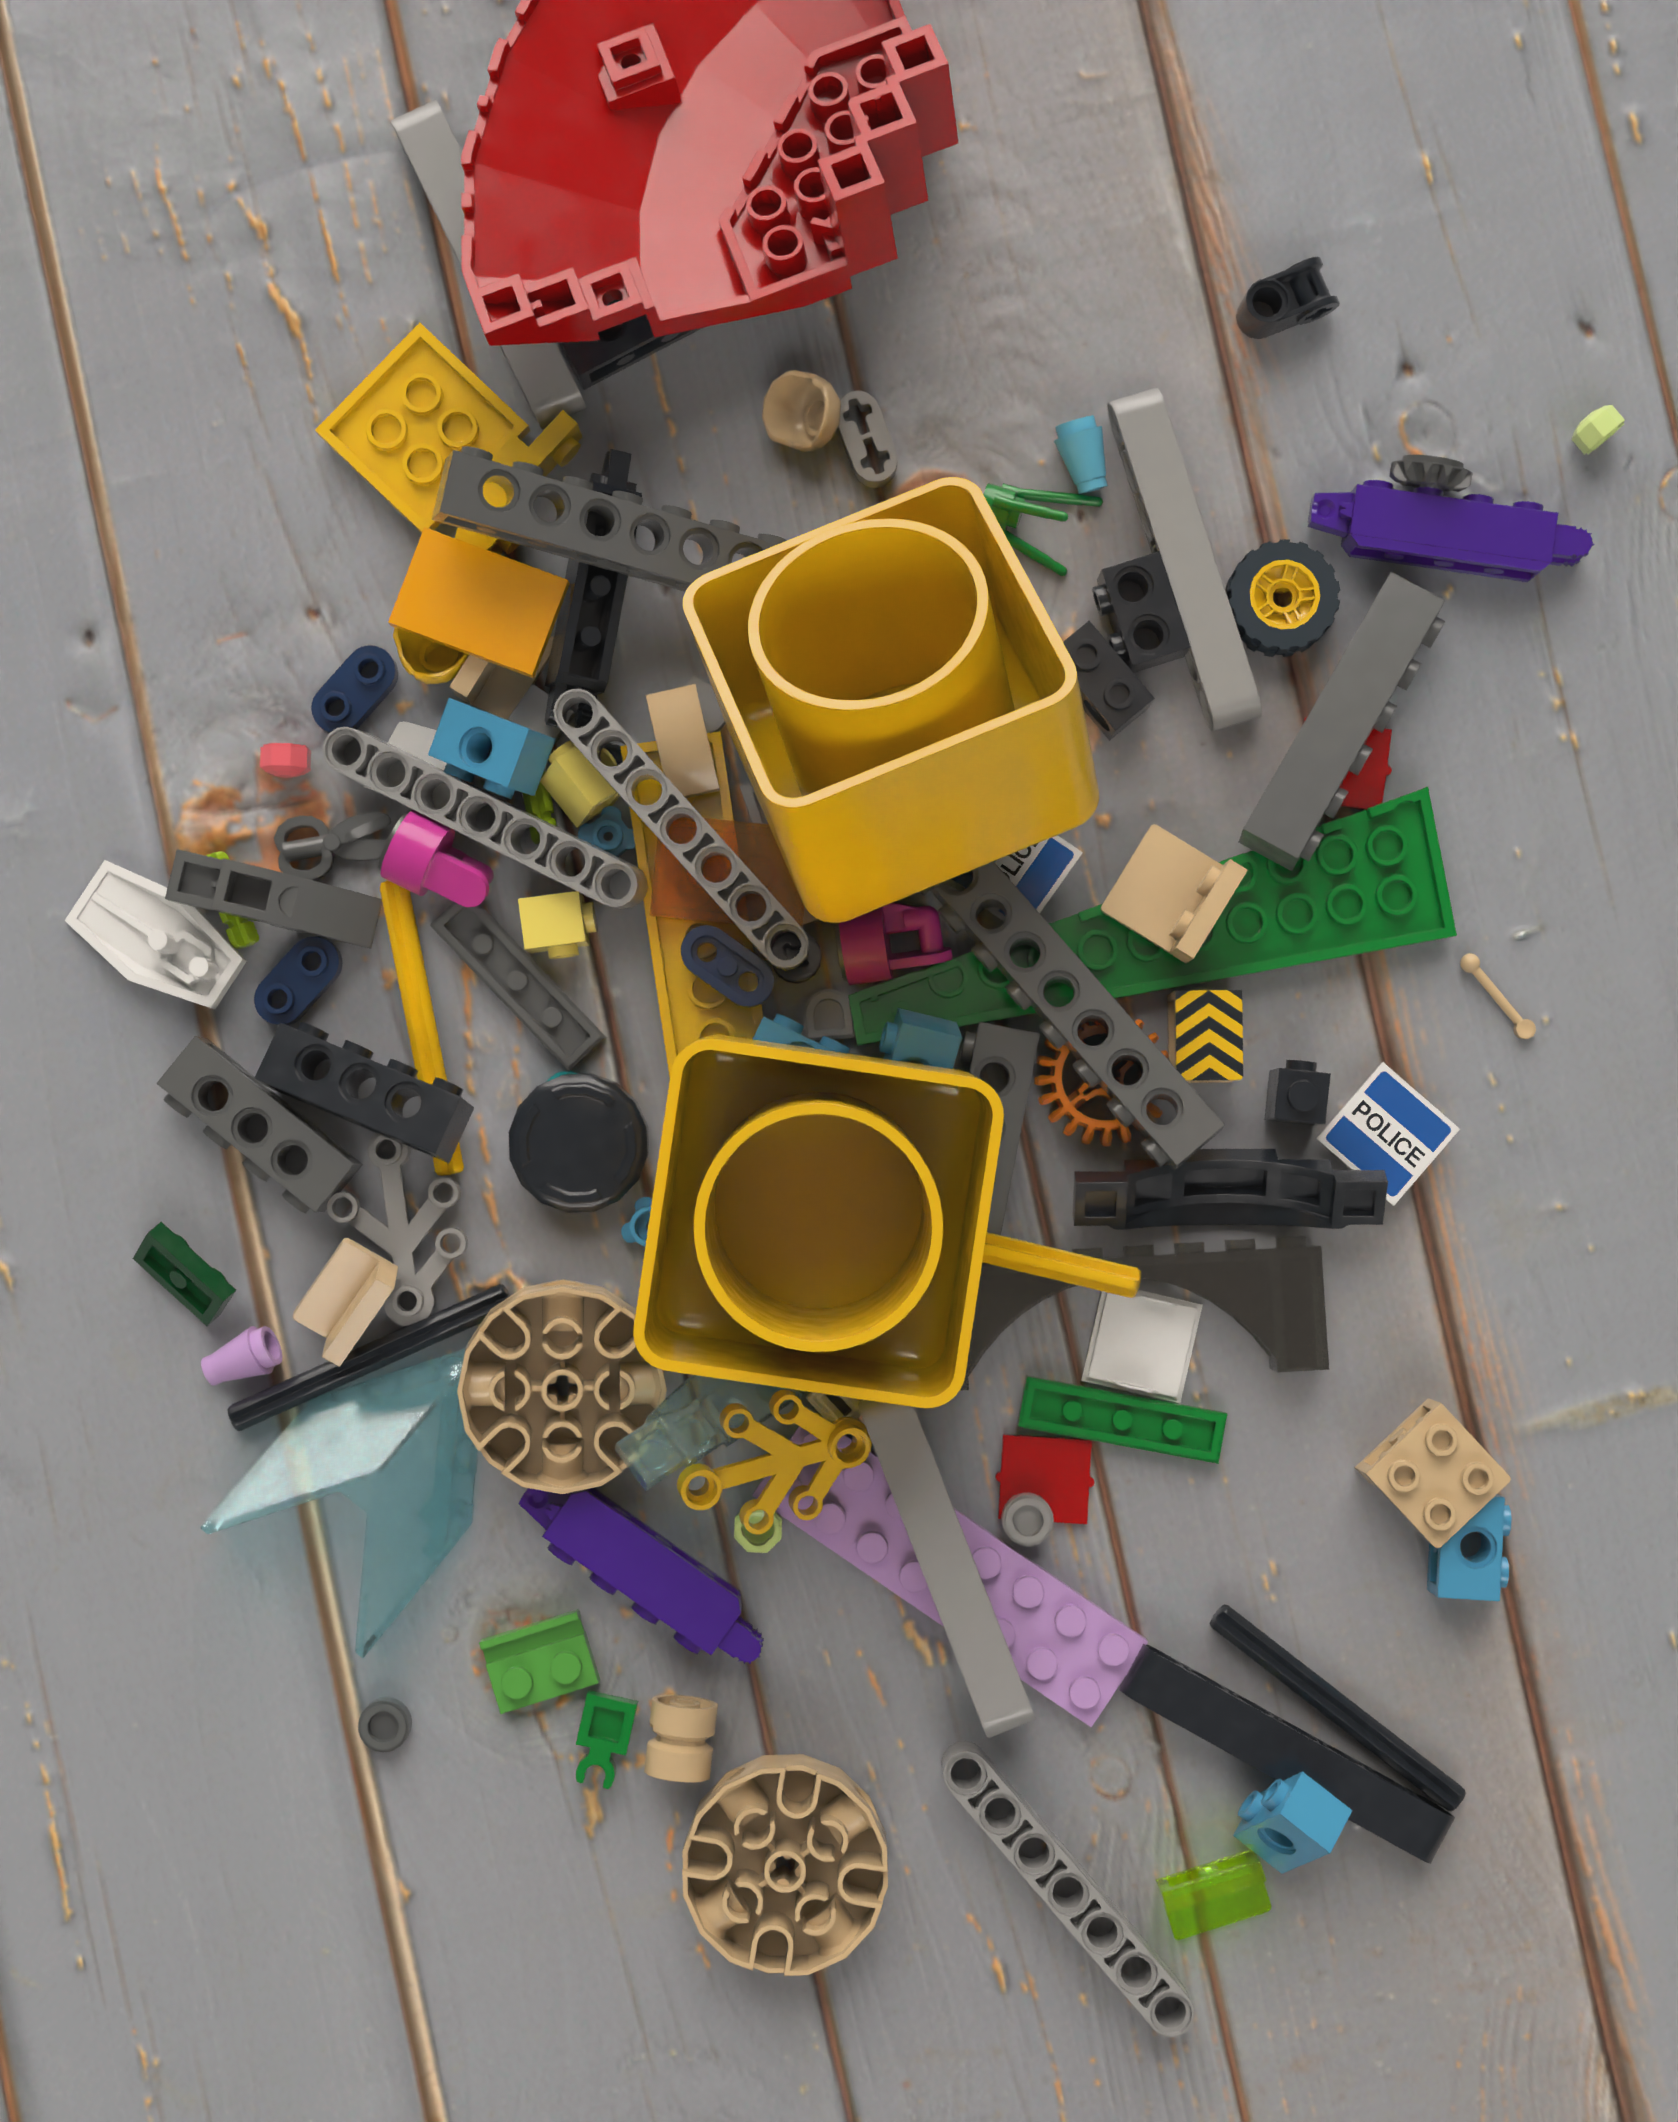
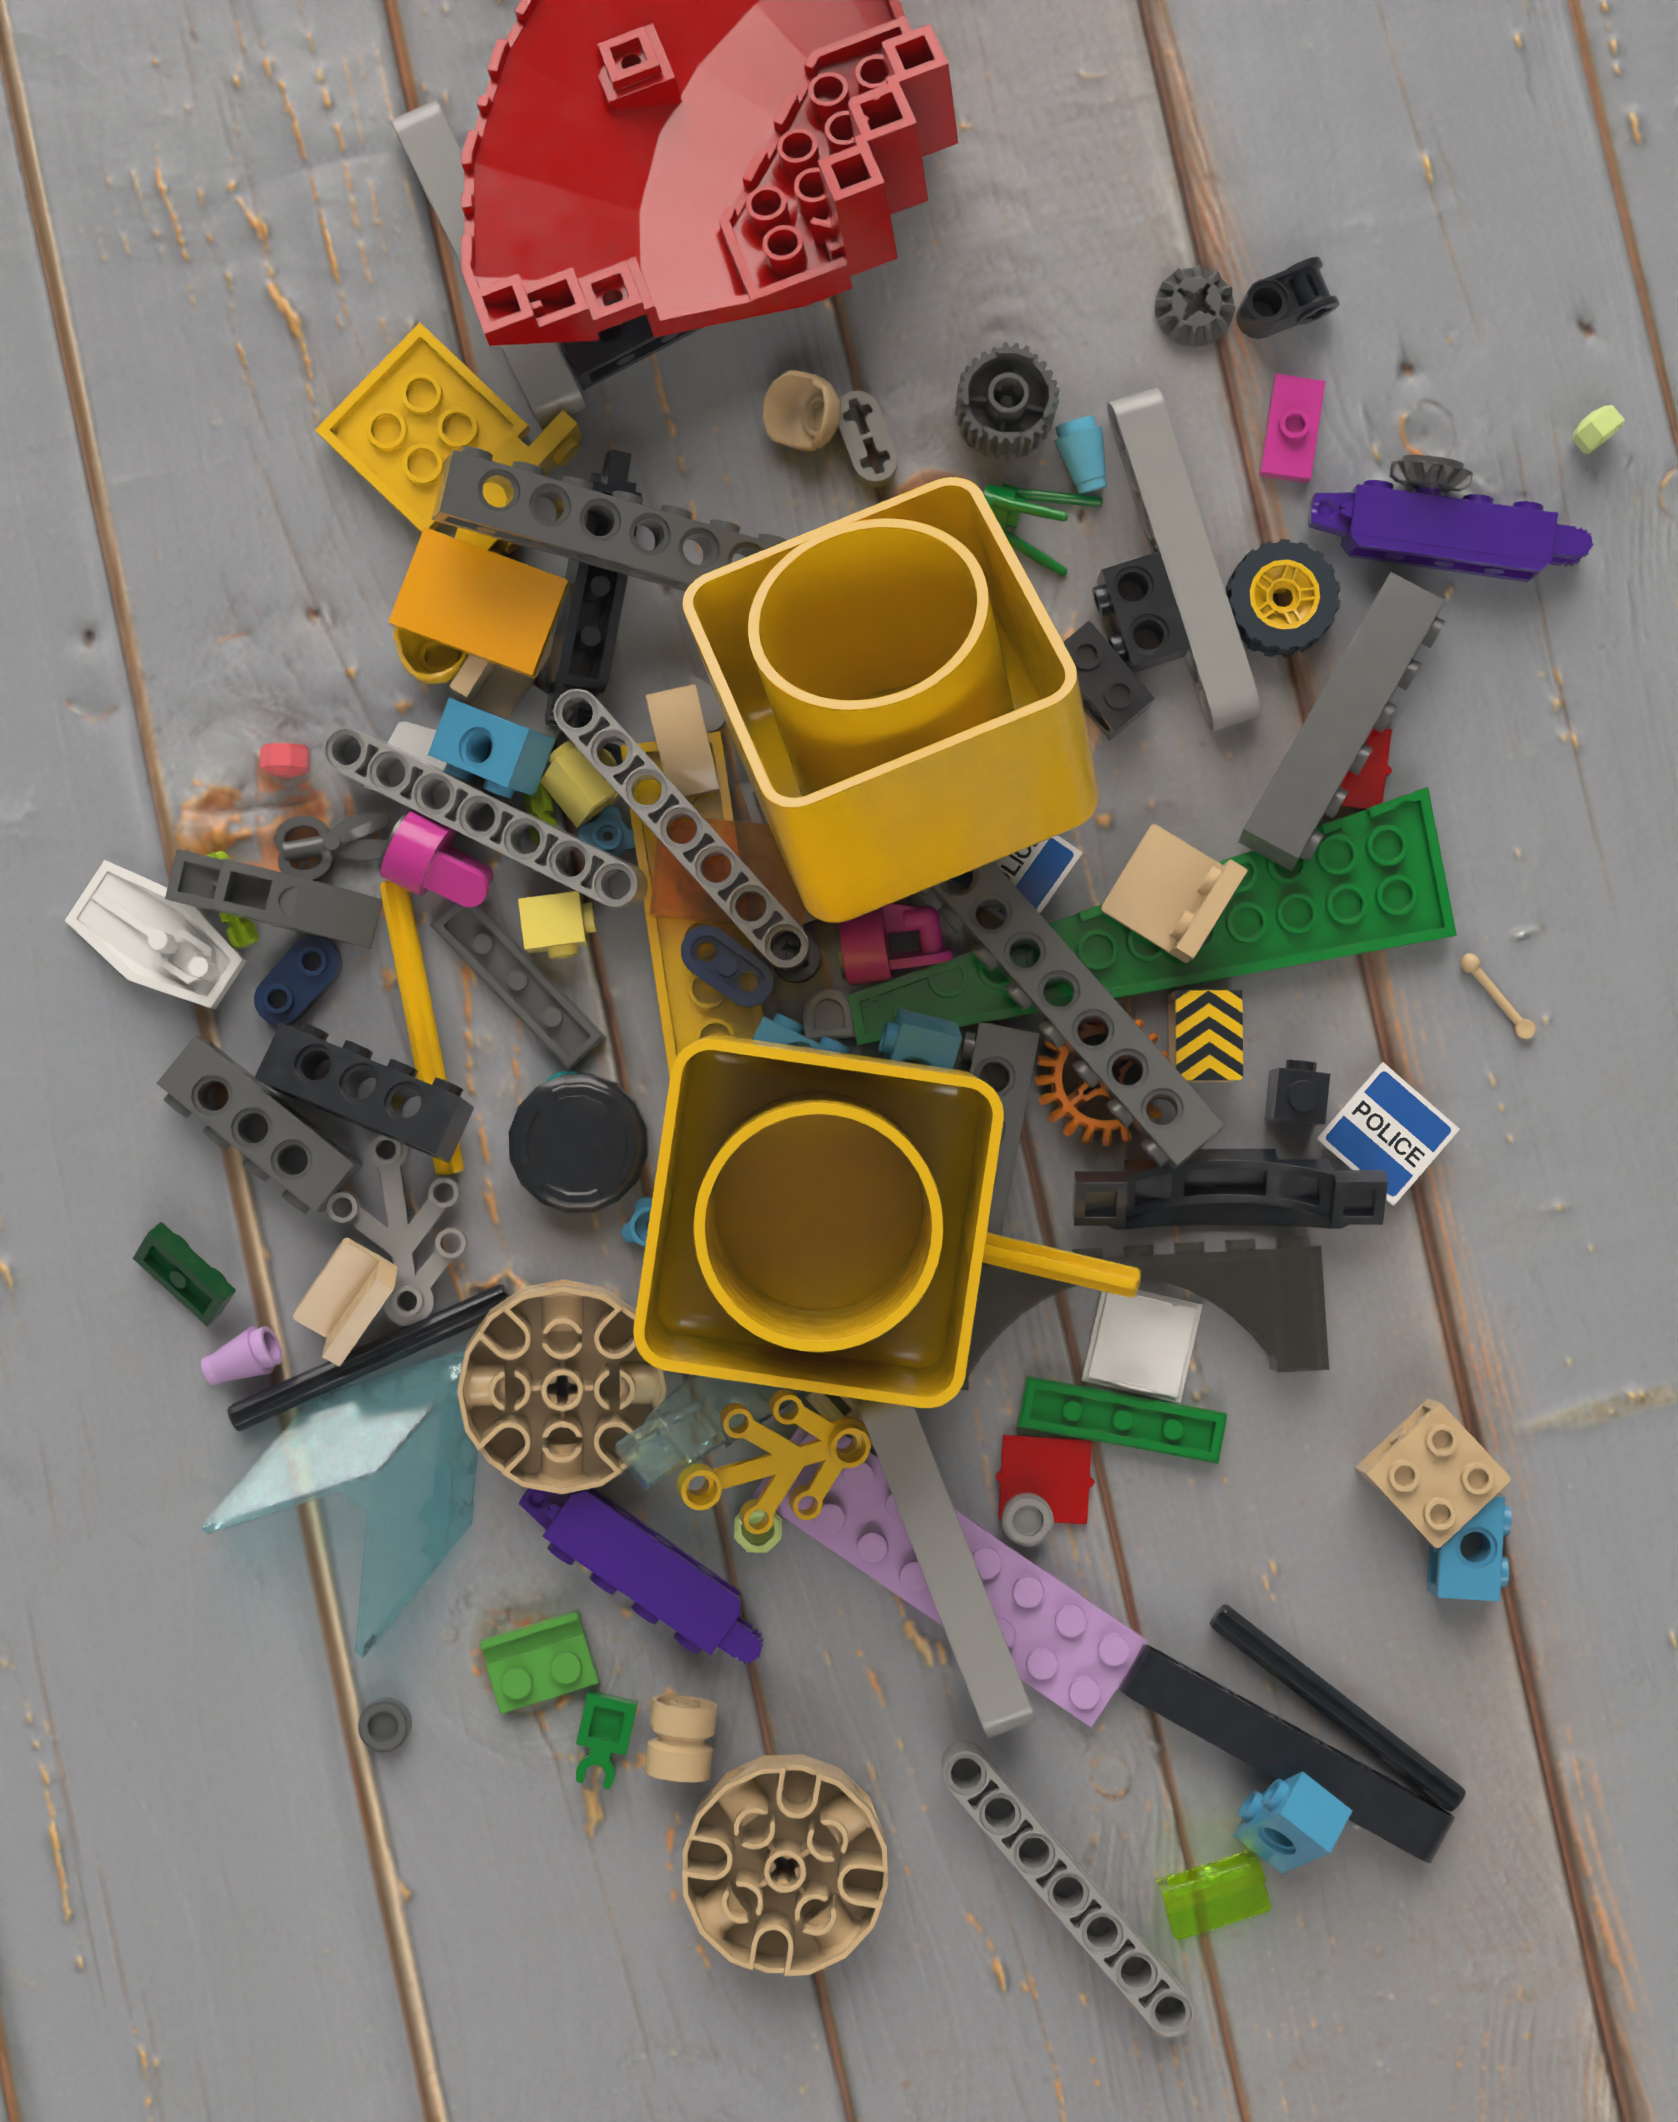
(358, 693): dark blue plate -> none
(1002, 429): none -> dark grey brick
(1201, 327): none -> dark grey gear
(1292, 428): none -> dark pink plate

